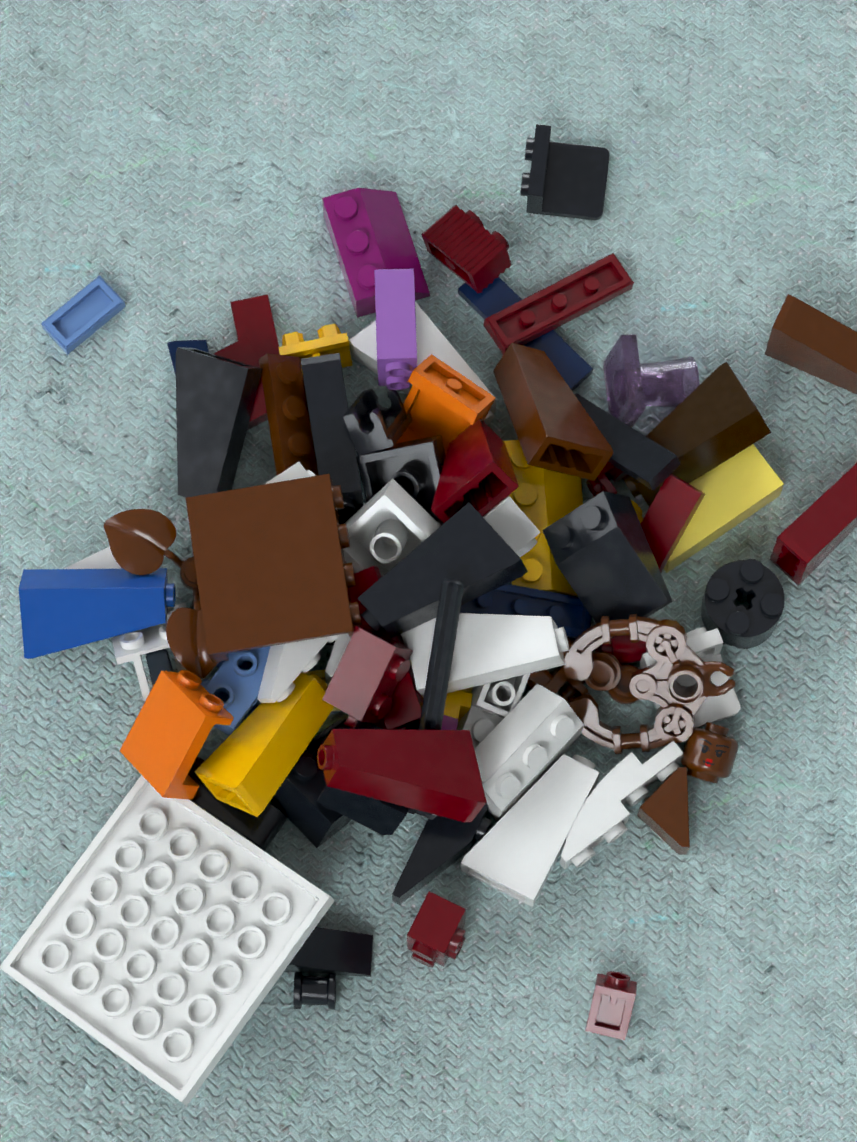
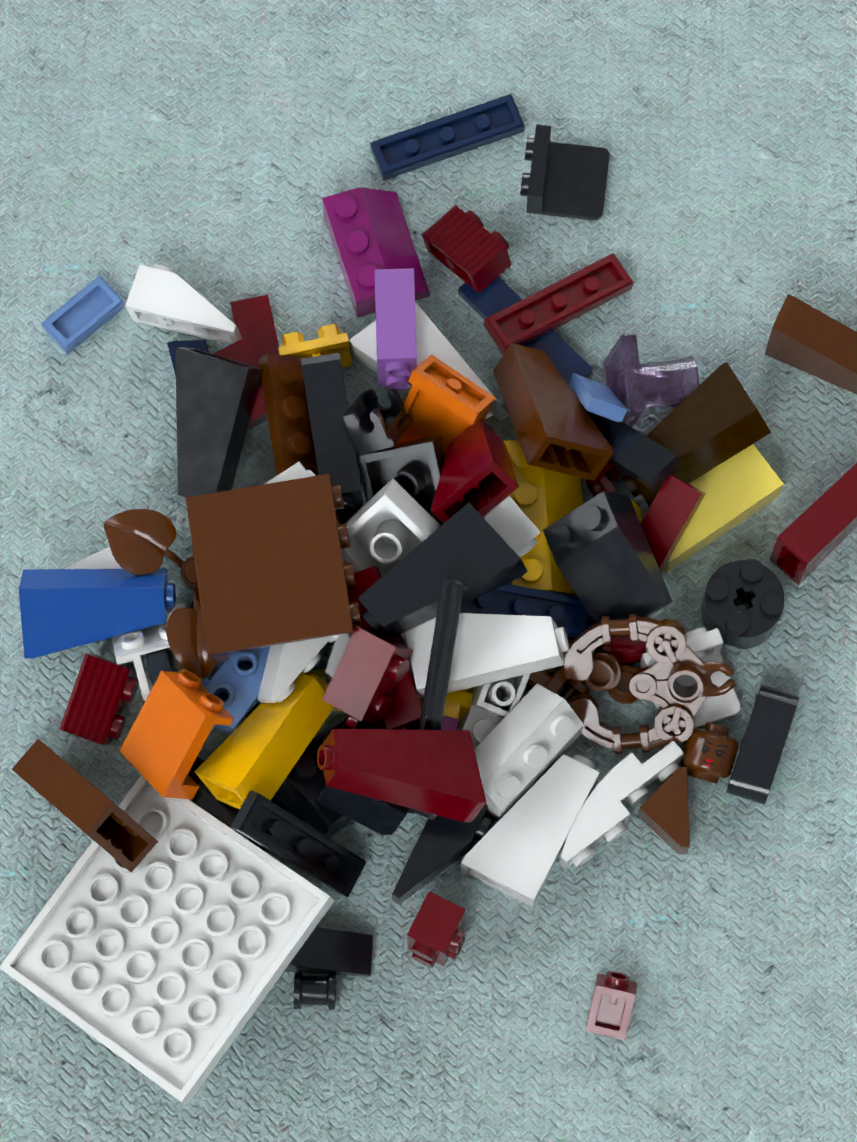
(85, 805): none -> reddish brown slope
(99, 699): none -> dark red brick
(170, 303): none -> white slope
(298, 843): none -> black tile
(447, 137): none -> dark blue tile
(597, 398): none -> medium blue tile
(762, 744): none -> black beam

